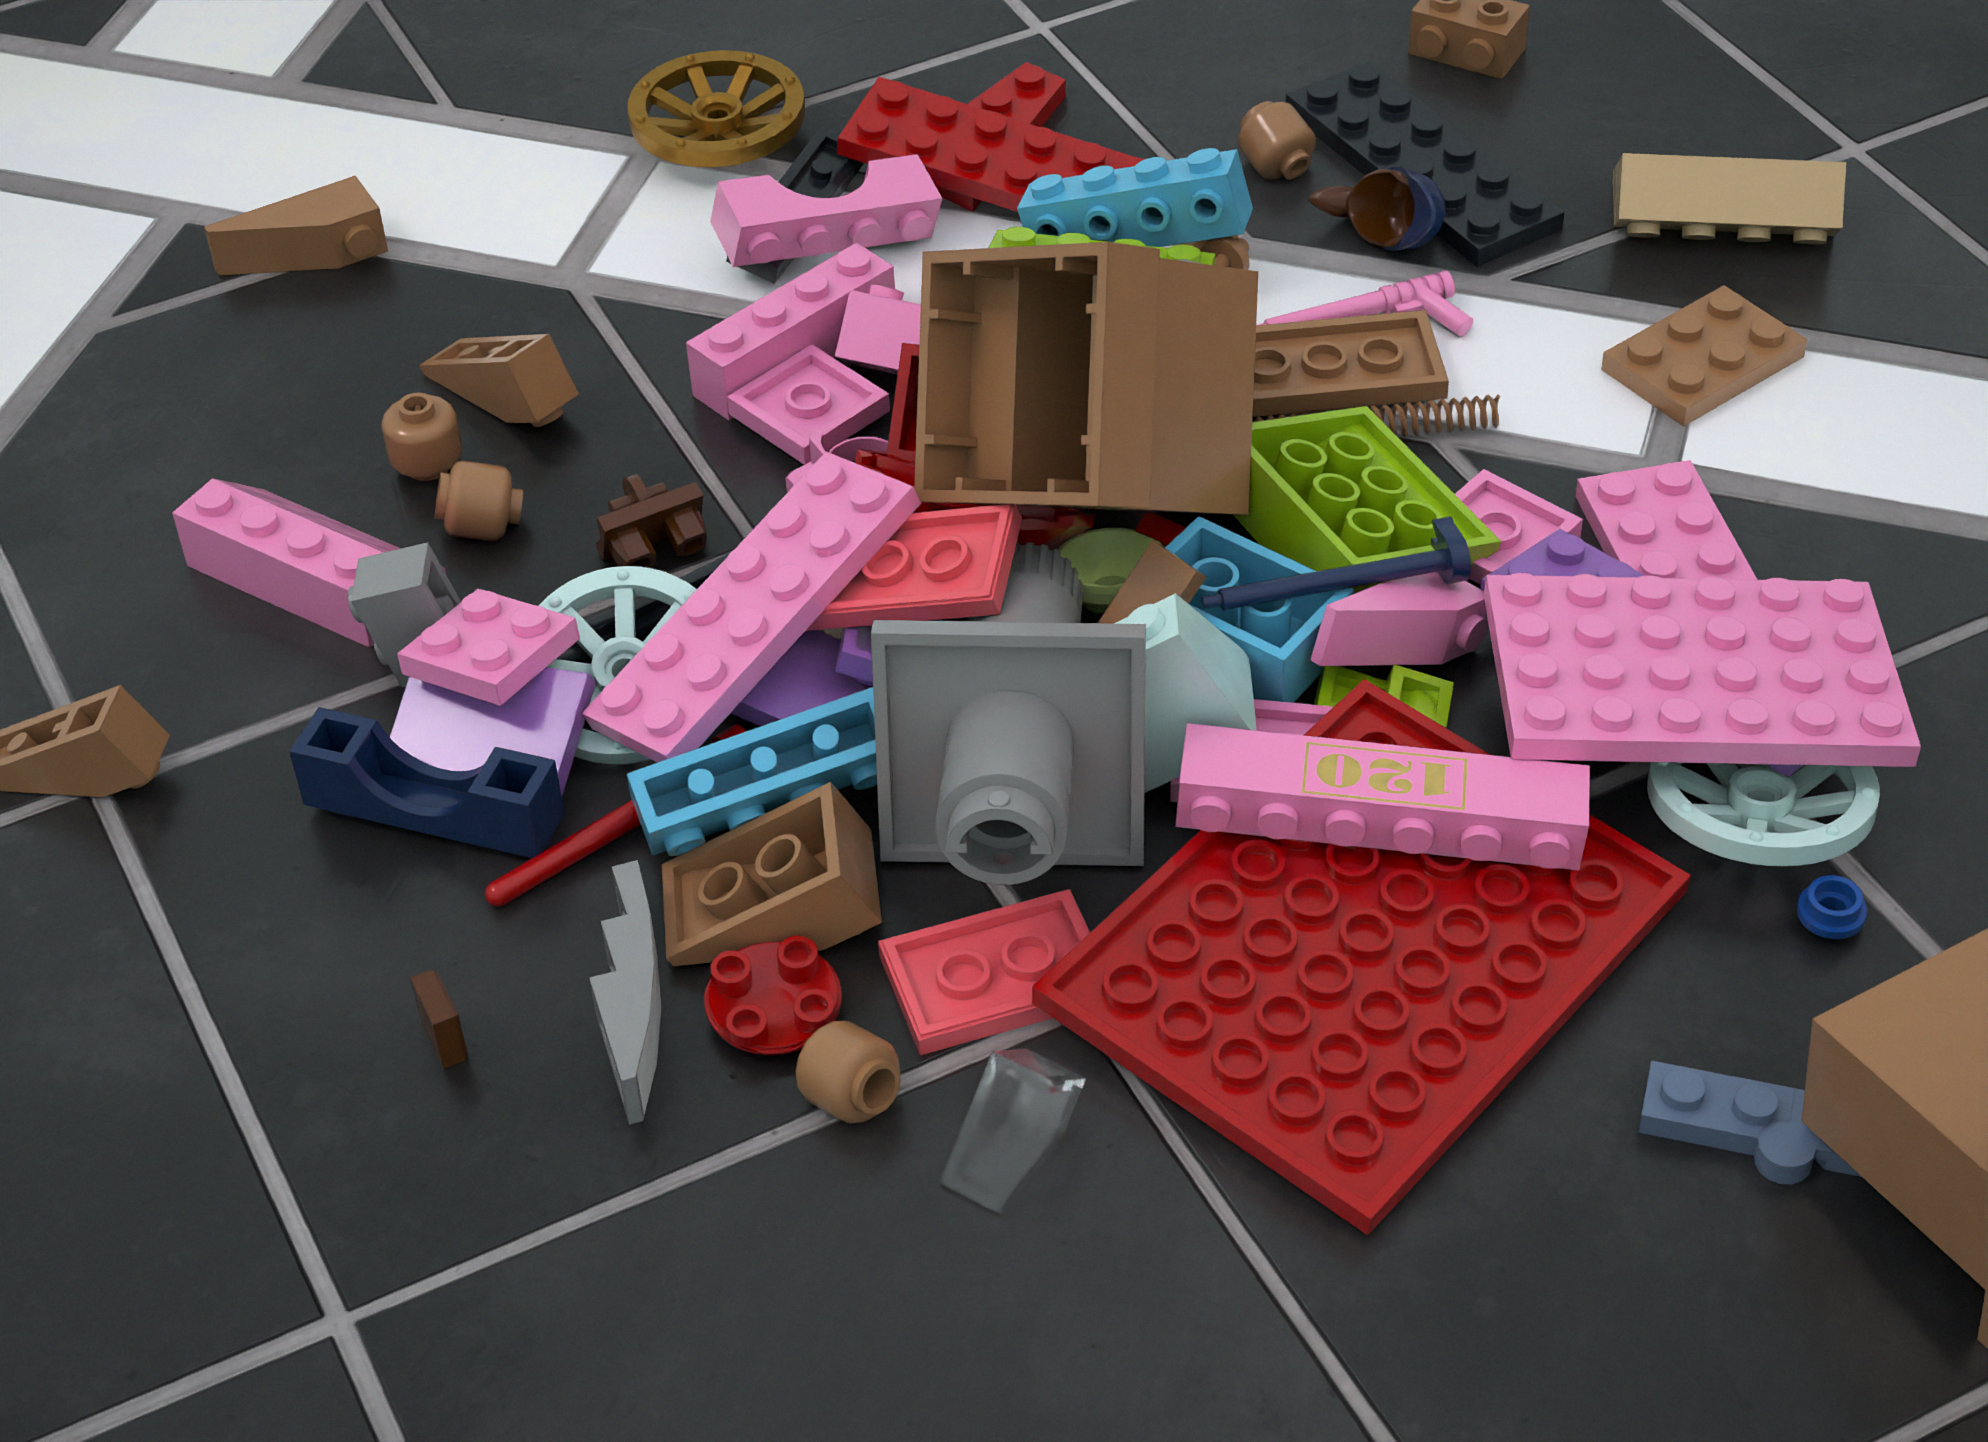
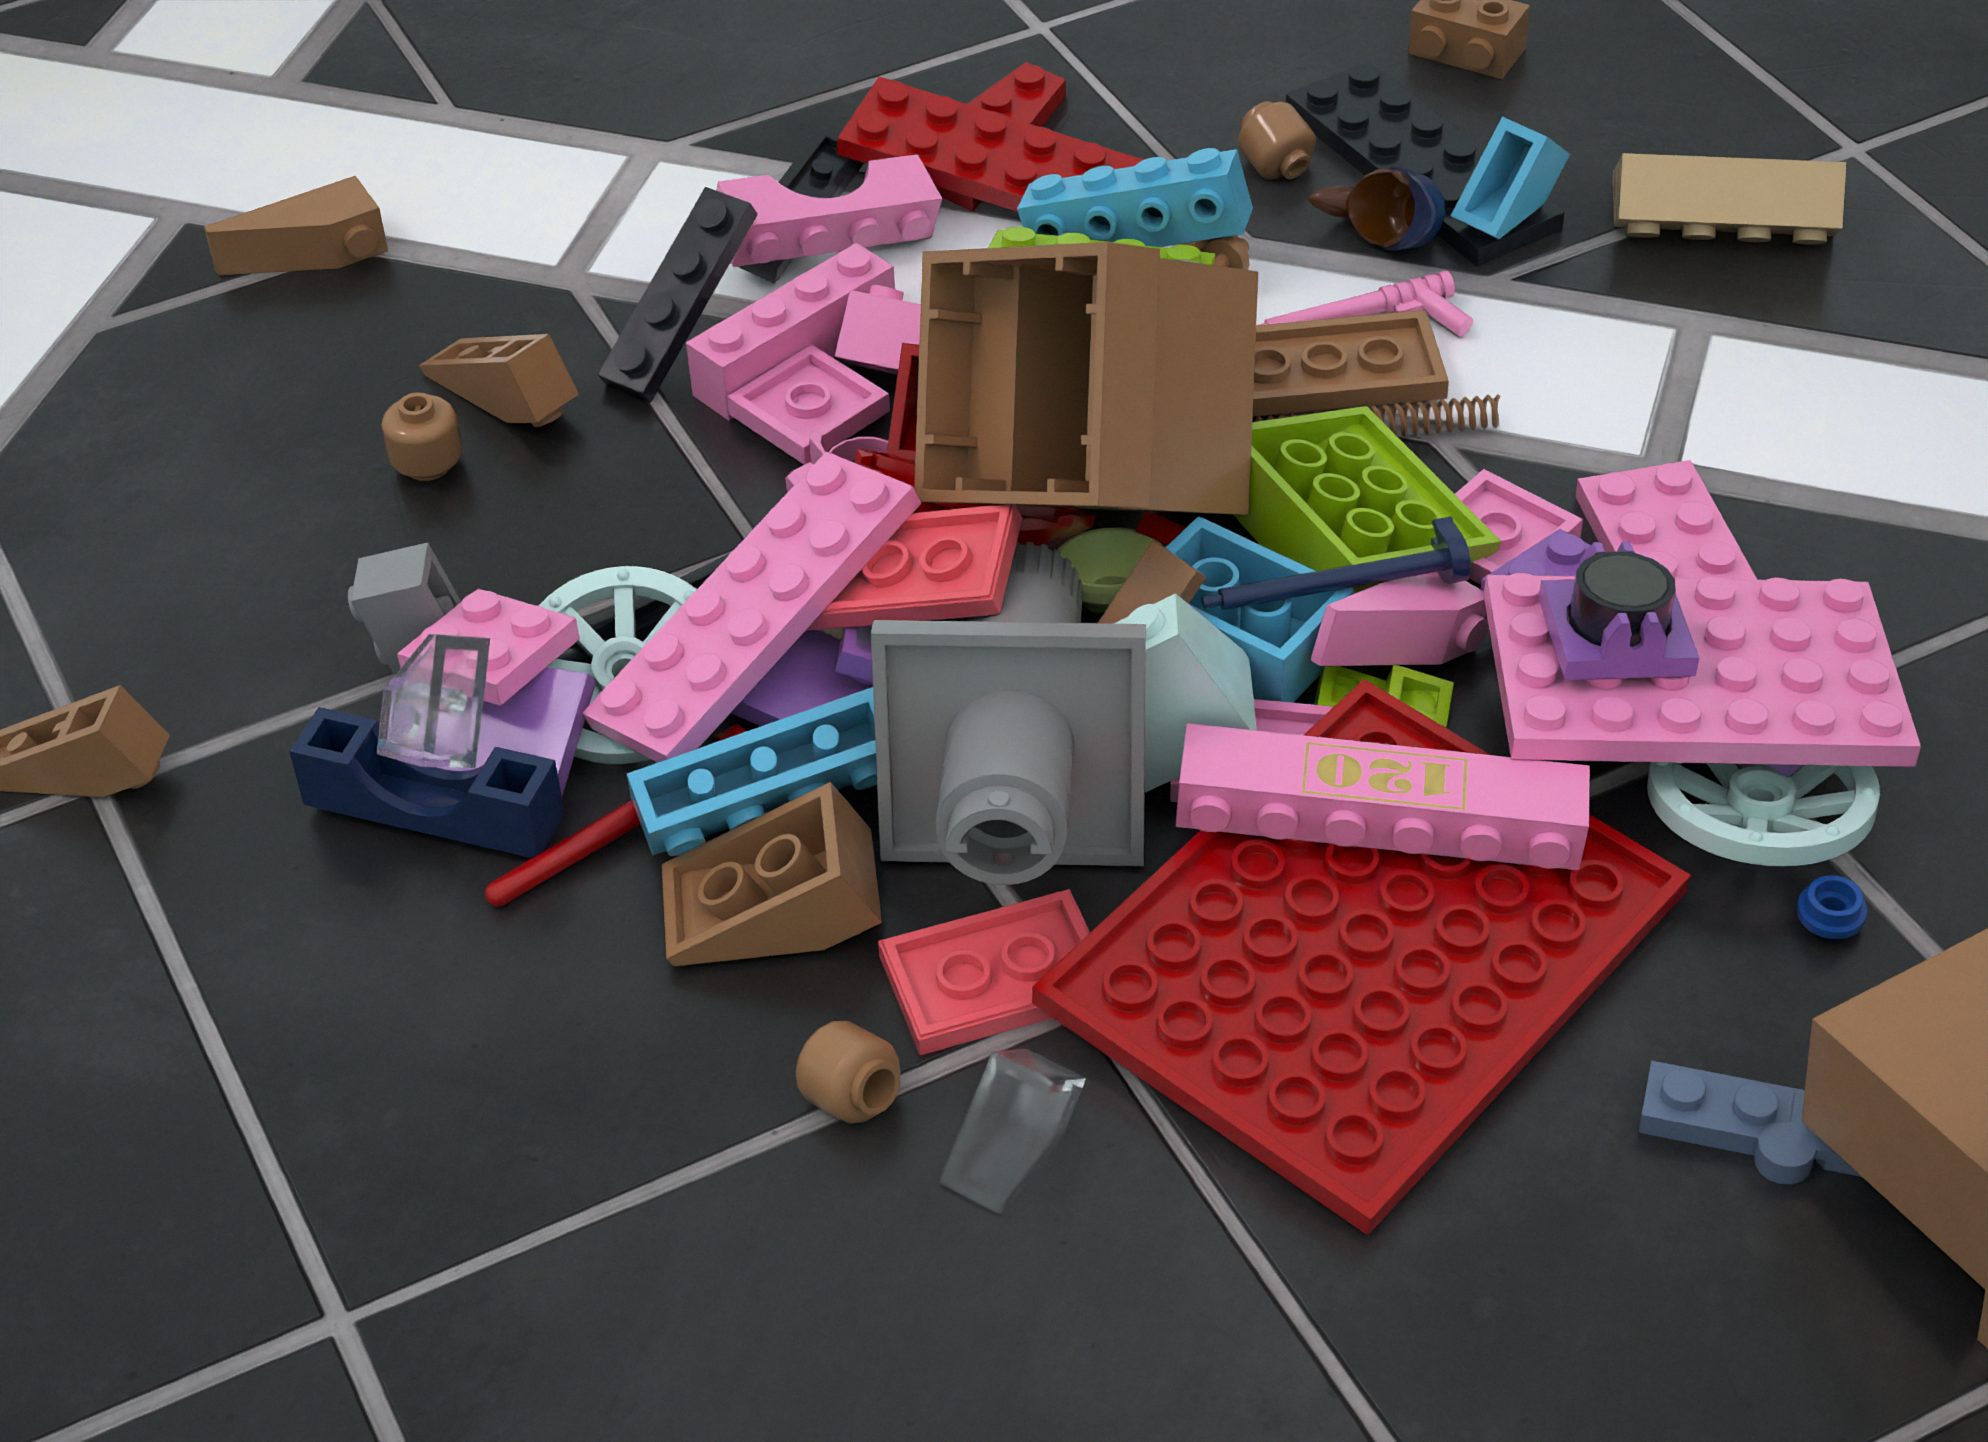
(277, 552): bright pink slope -> none
(436, 703): none -> clear slope
(439, 1018): reddish brown tile -> none
(477, 501): medium nougat head -> none
(629, 995): light grey slope -> none
(649, 517): reddish brown hips -> none
(677, 294): none -> black plate
(716, 119): pearl gold wheel -> none
(771, 995): red dish -> none
(1510, 179): none -> medium azure slope
(1619, 619): none -> piece
(1703, 355): medium nougat plate -> none

